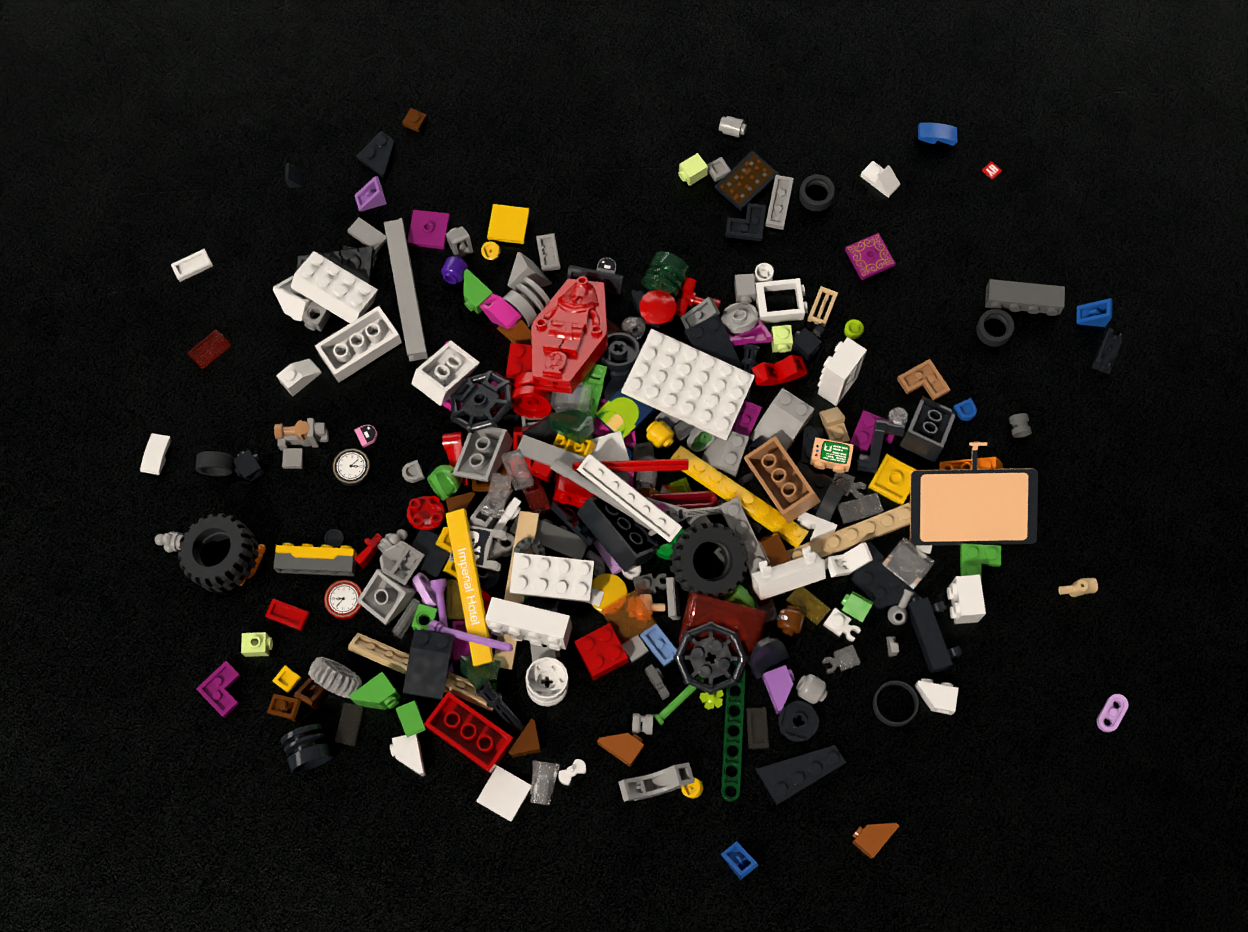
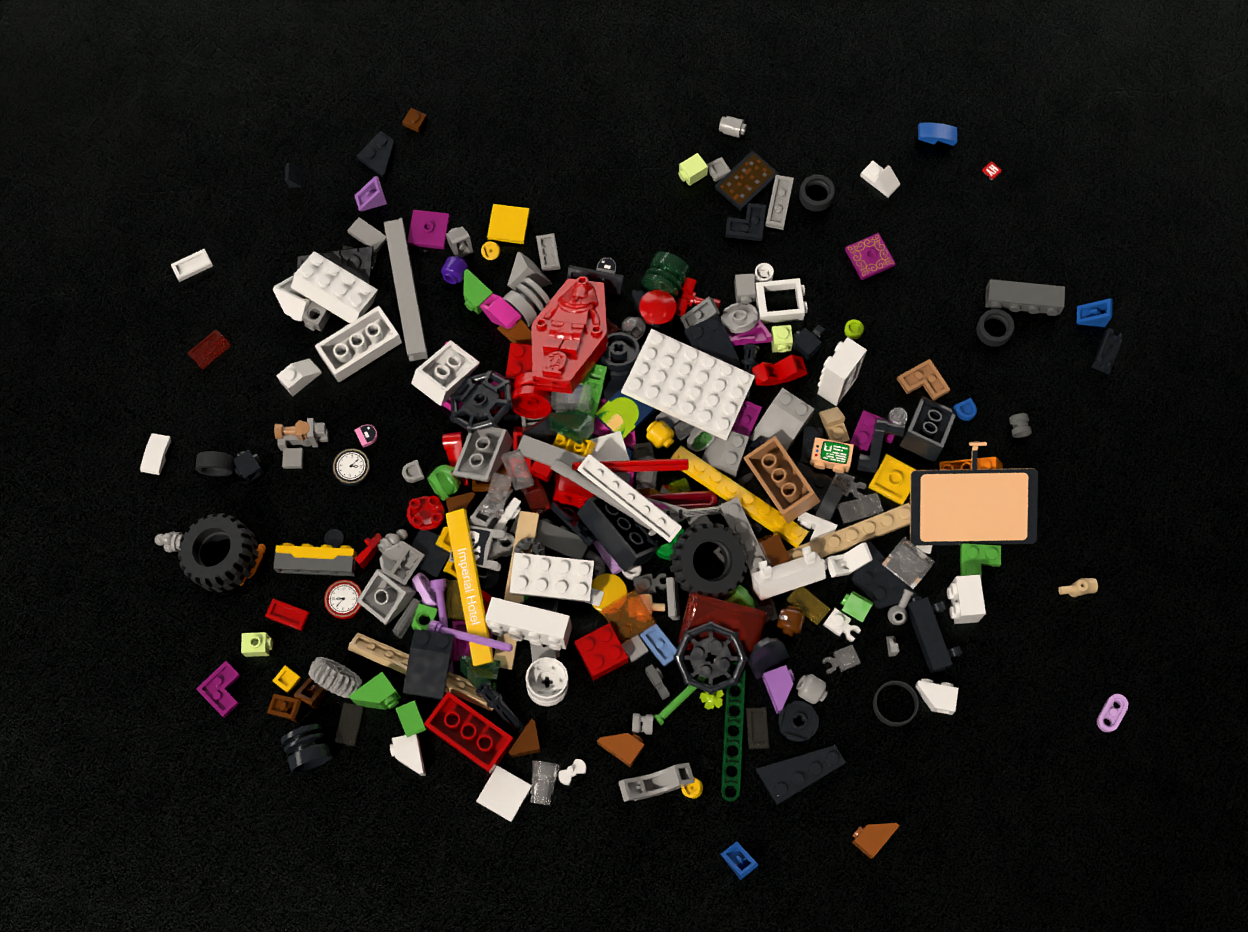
(816, 320): tan tile -> none

